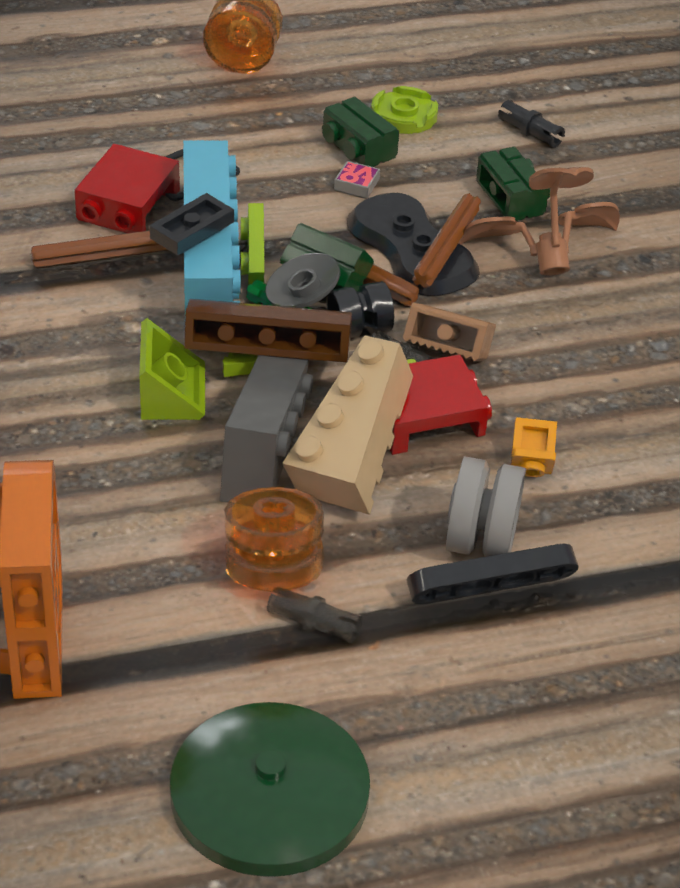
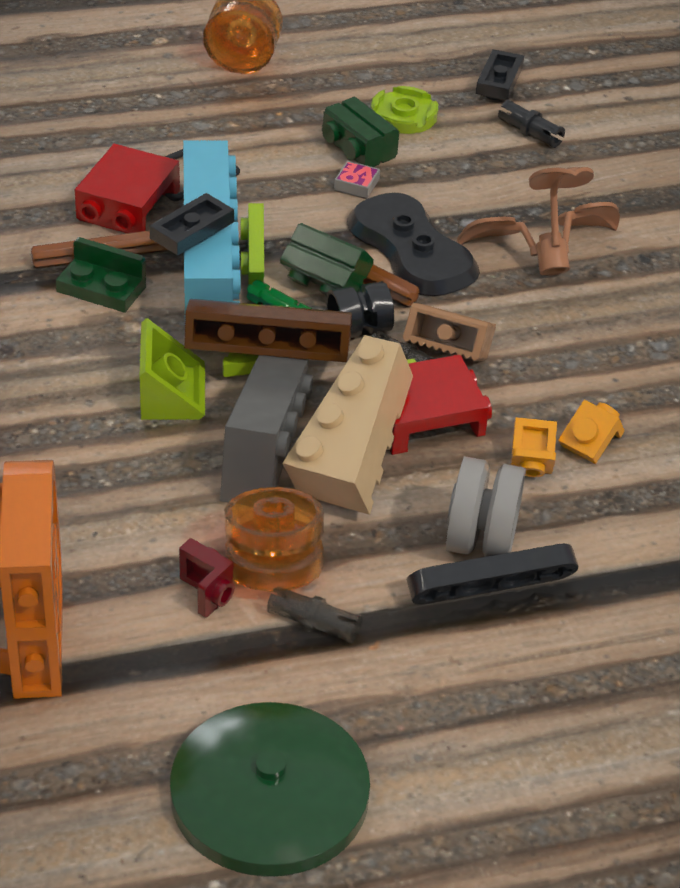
(103, 275): none -> dark green bracket
(207, 572): none -> dark red bracket
(303, 280): dark grey dish -> none
(446, 240): dark orange axle -> none
(499, 75): none -> black plate
(506, 182): dark green brick -> none
(591, 430): none -> light orange bracket

